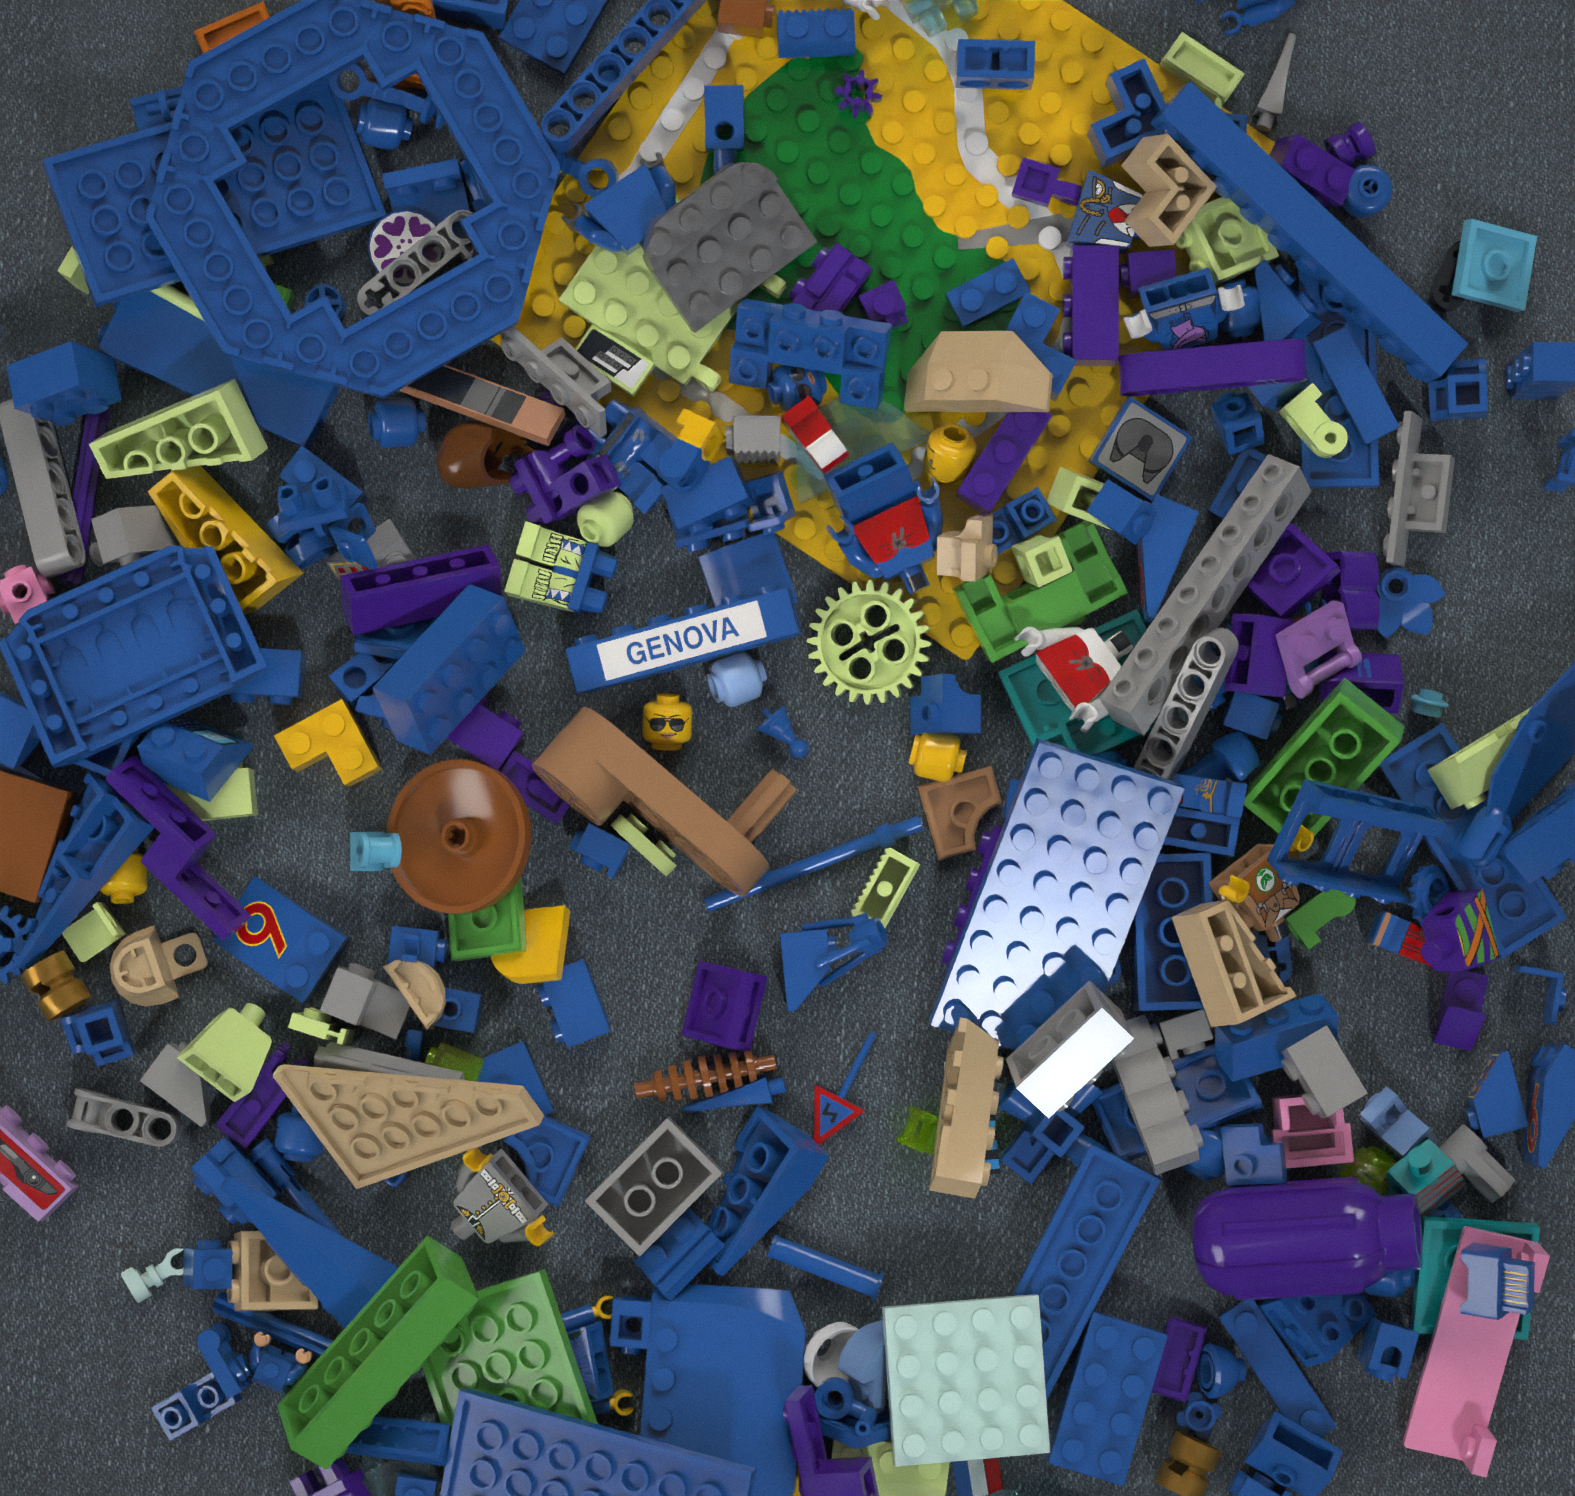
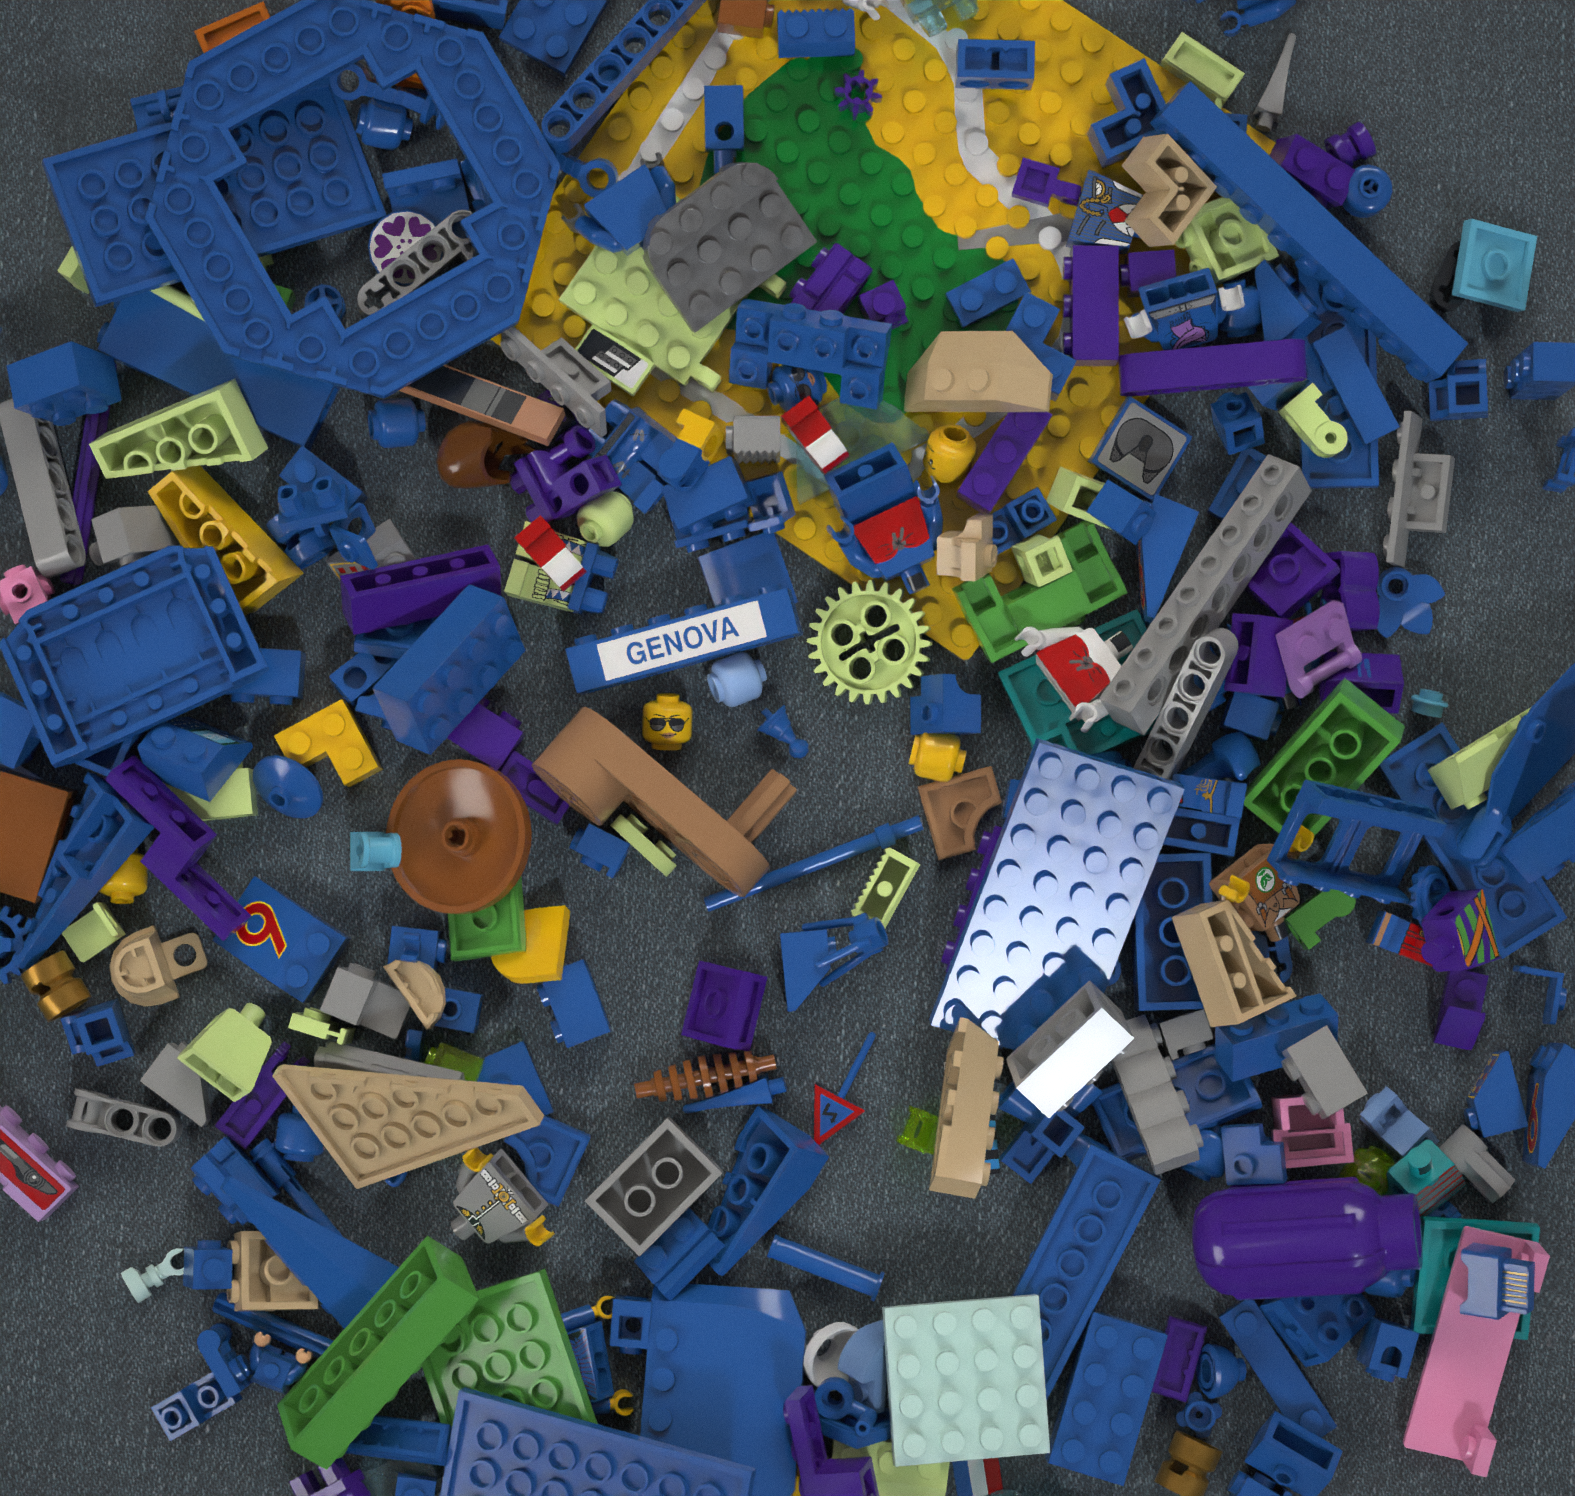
(287, 786): none -> blue dish
(550, 553): none -> red leg

